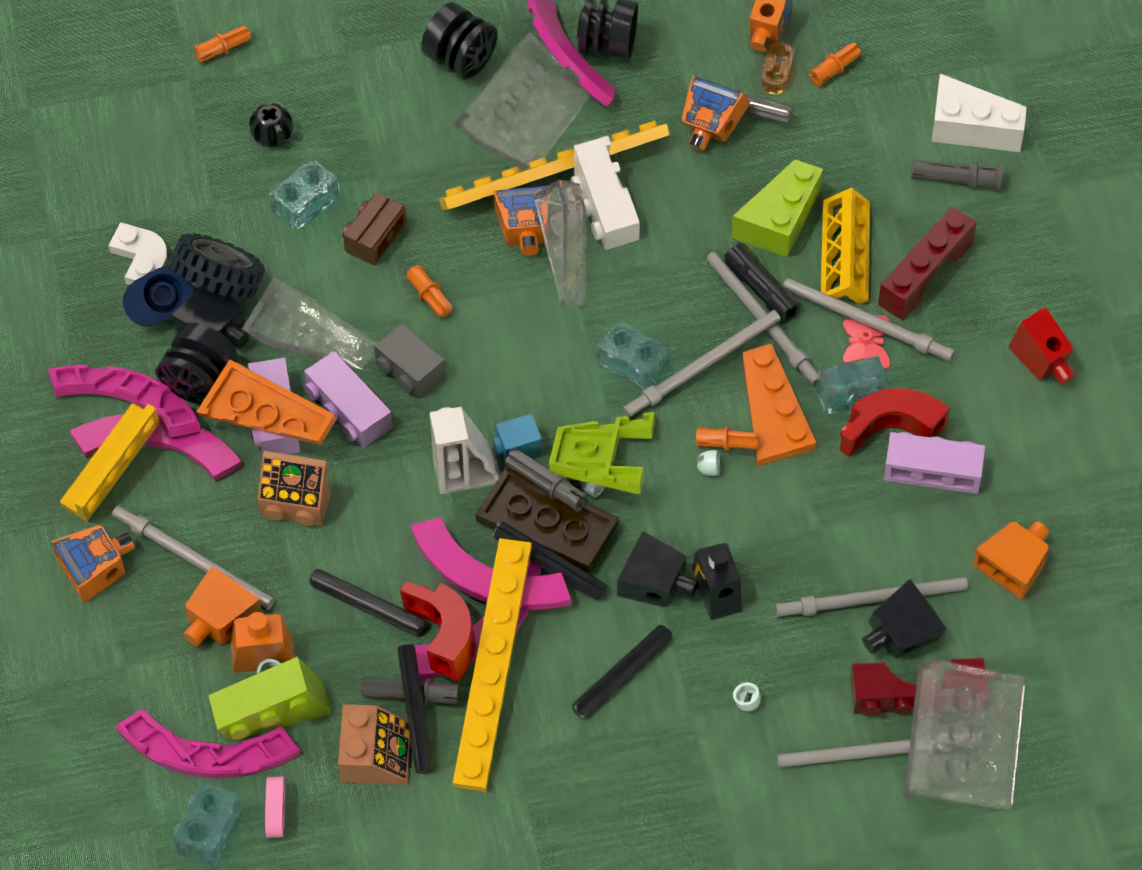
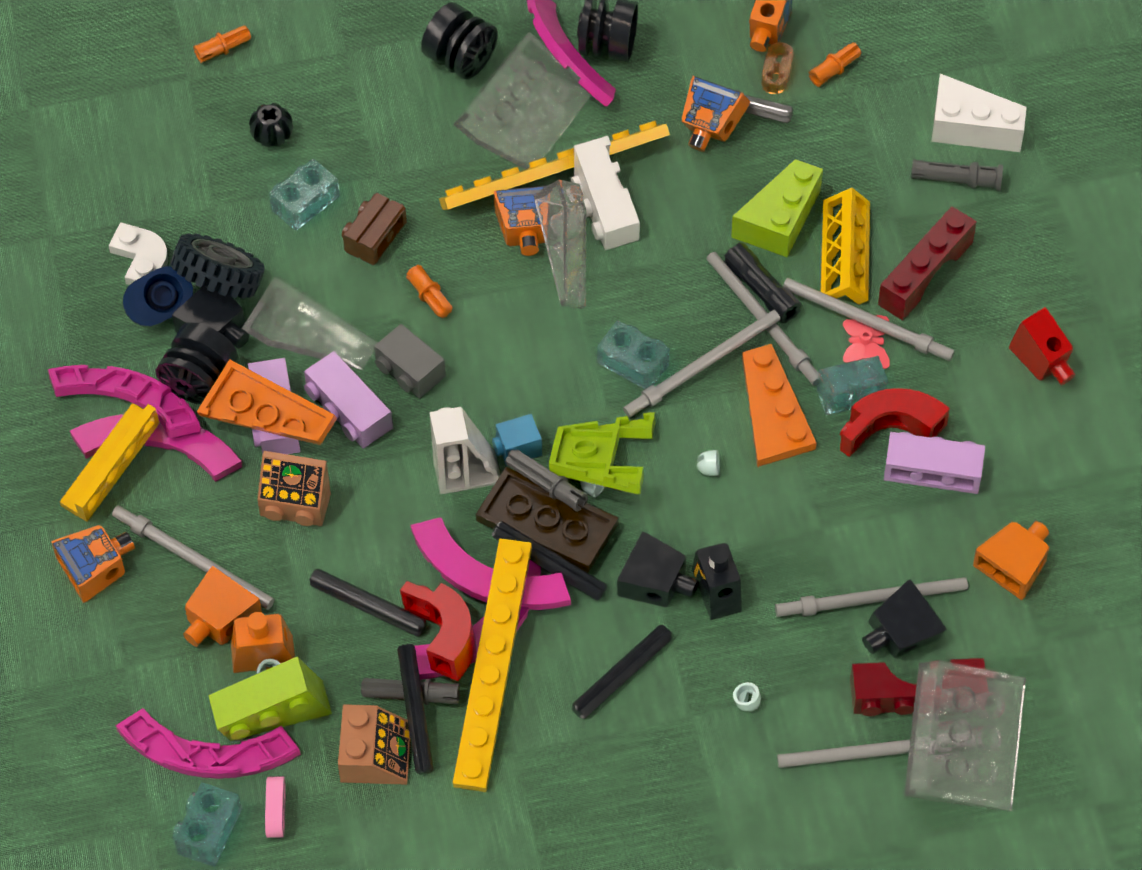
(726, 438): orange axle -> none

